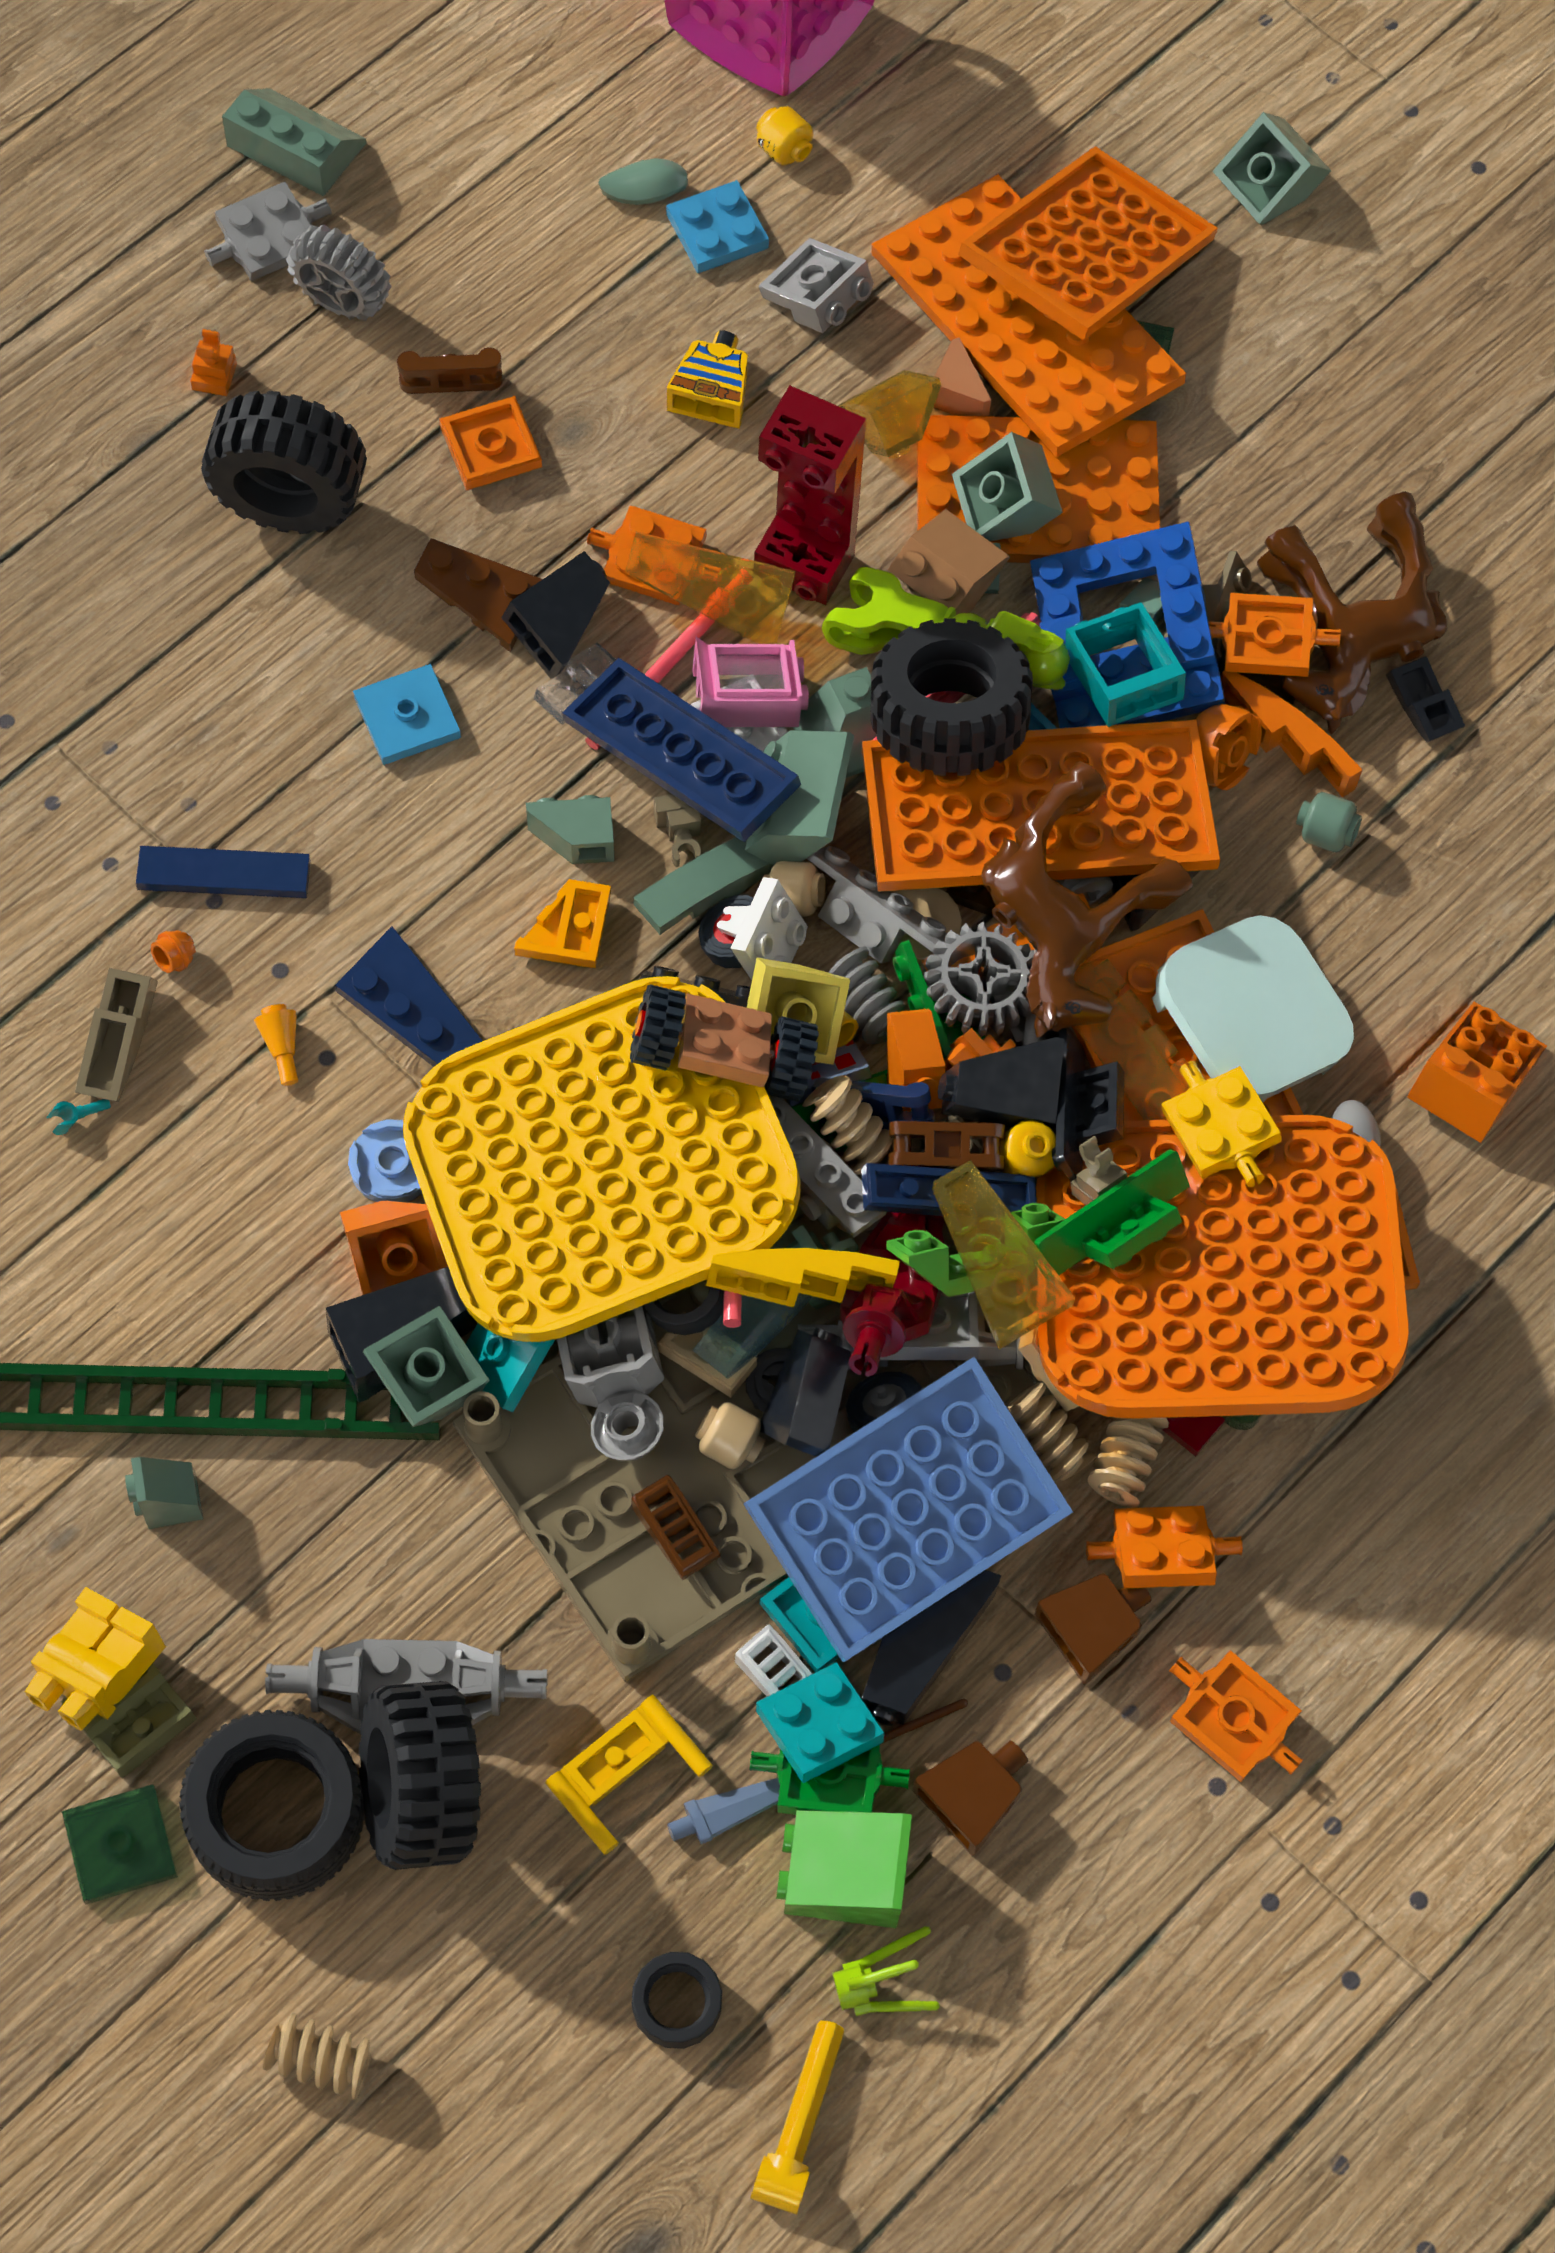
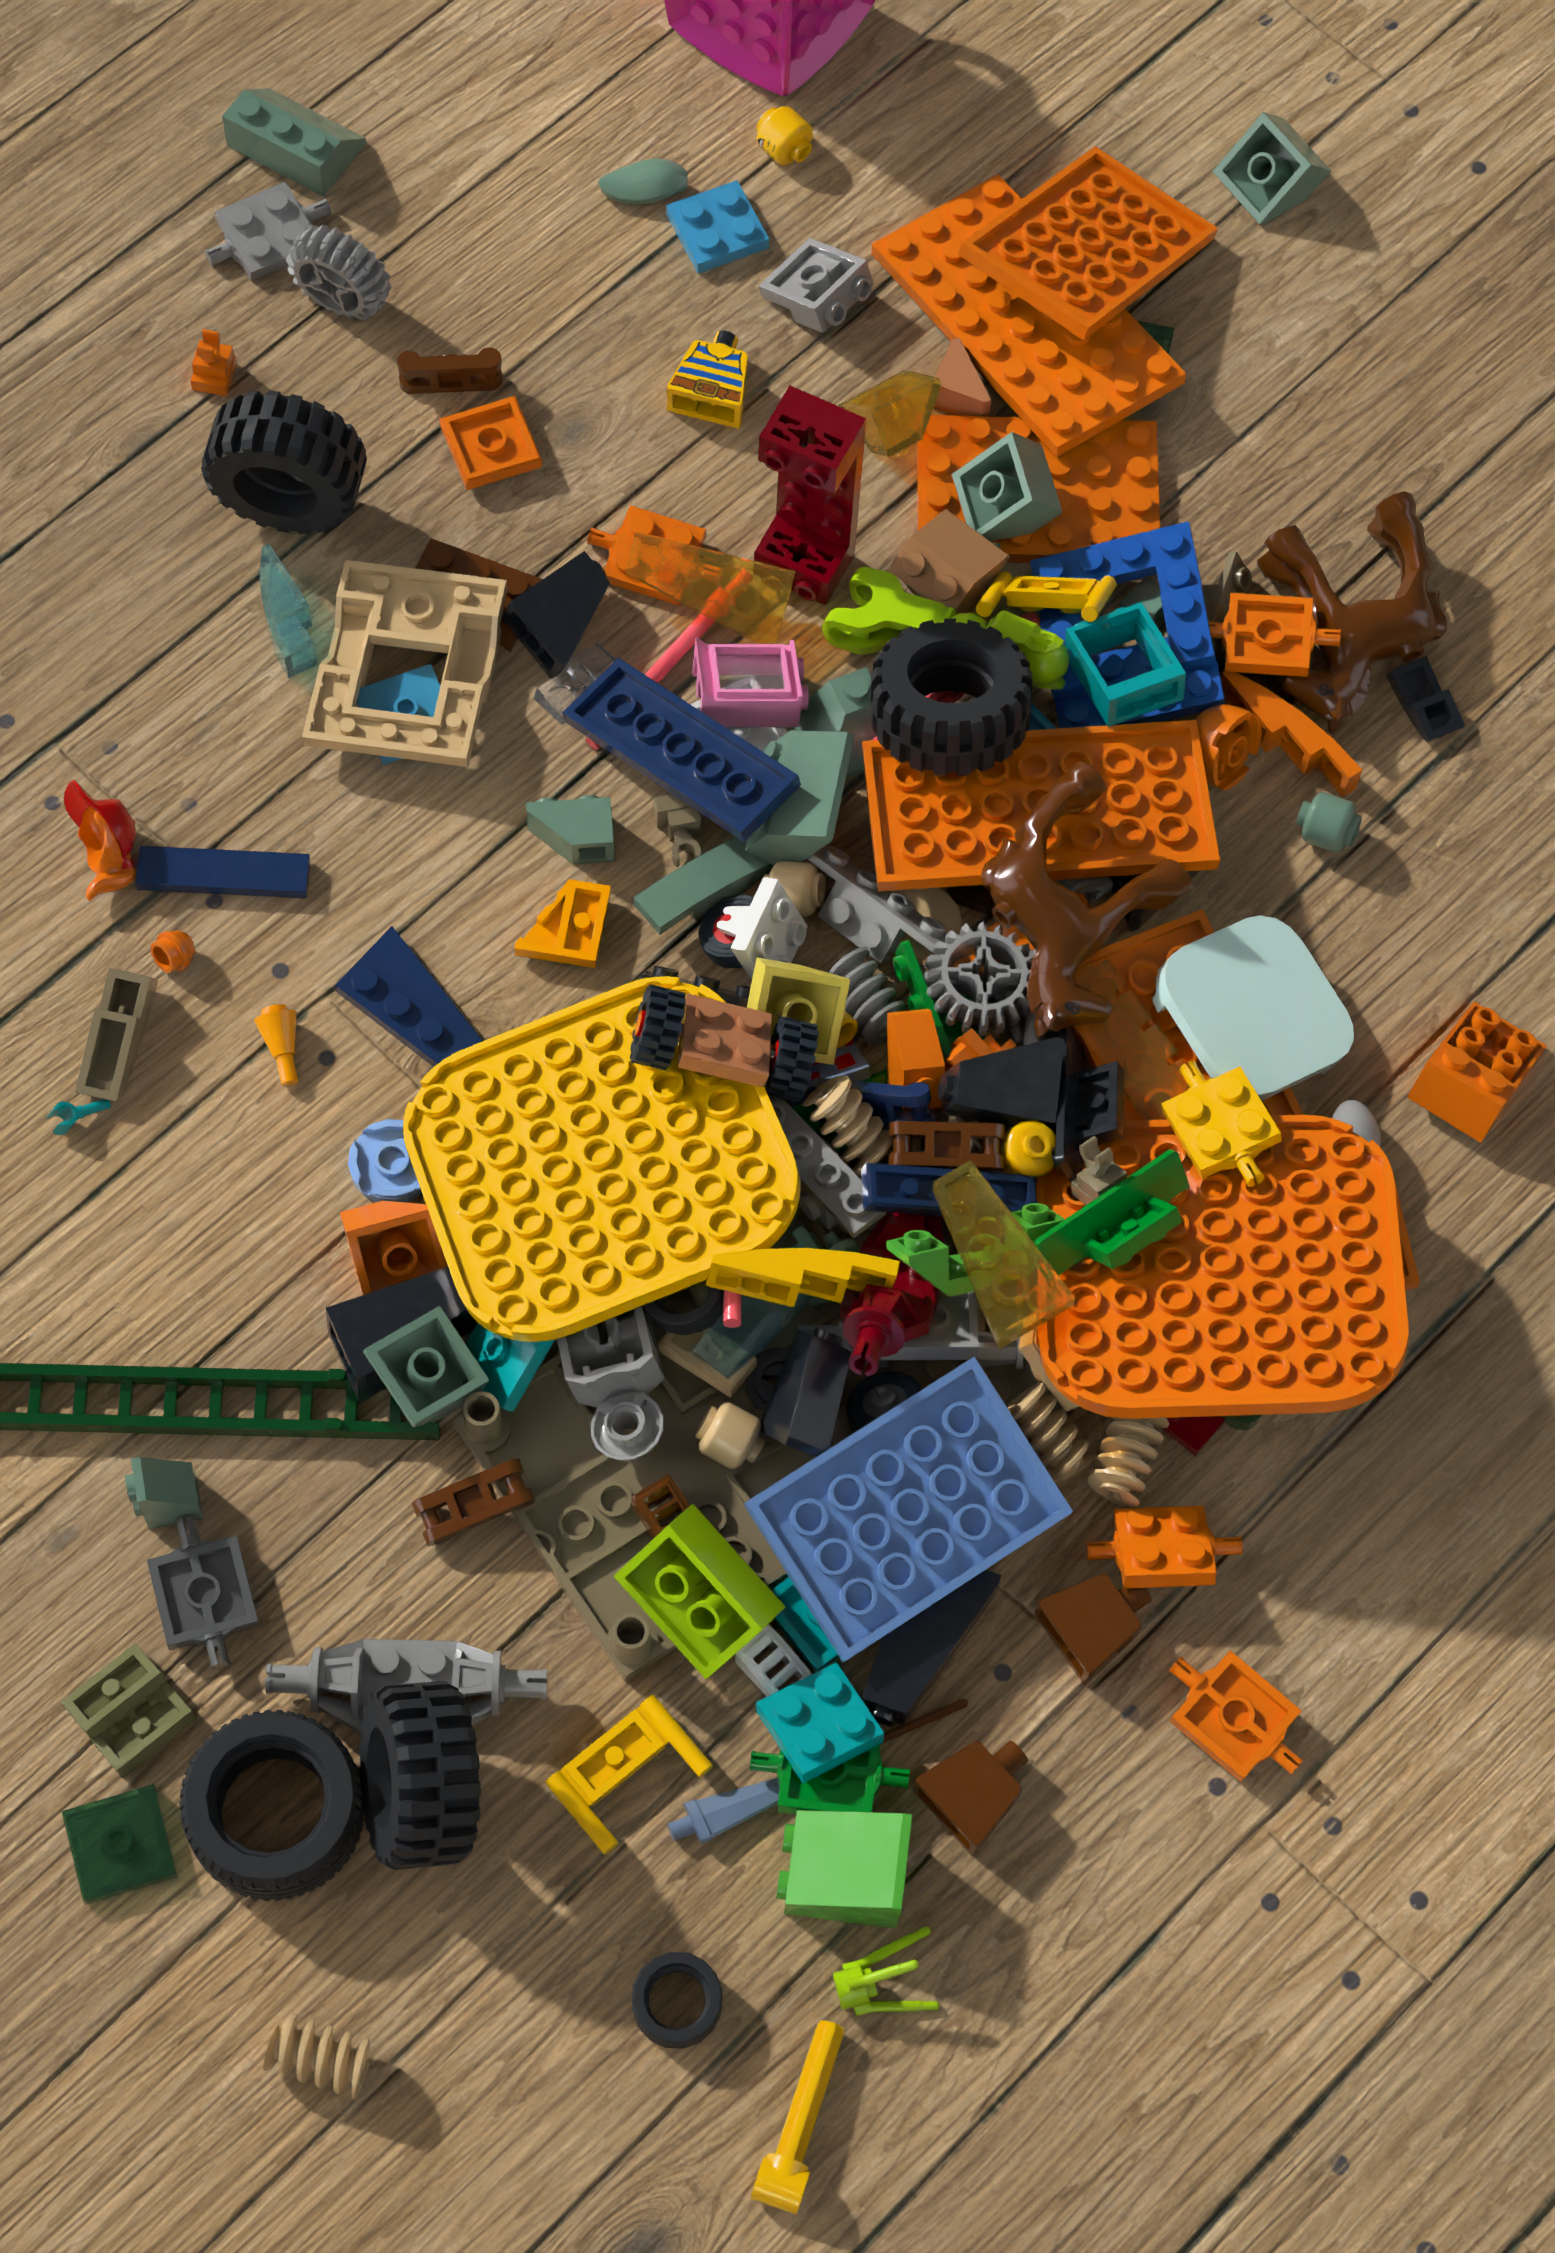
(93, 1660): yellow hips -> none
(108, 837): none -> hair
(203, 1592): none -> dark grey plate
(285, 615): none -> clear light blue slope
(412, 612): none -> tan piece
(473, 1501): none -> reddish brown plate
(699, 1591): none -> lime slope
(1037, 593): none -> yellow plate

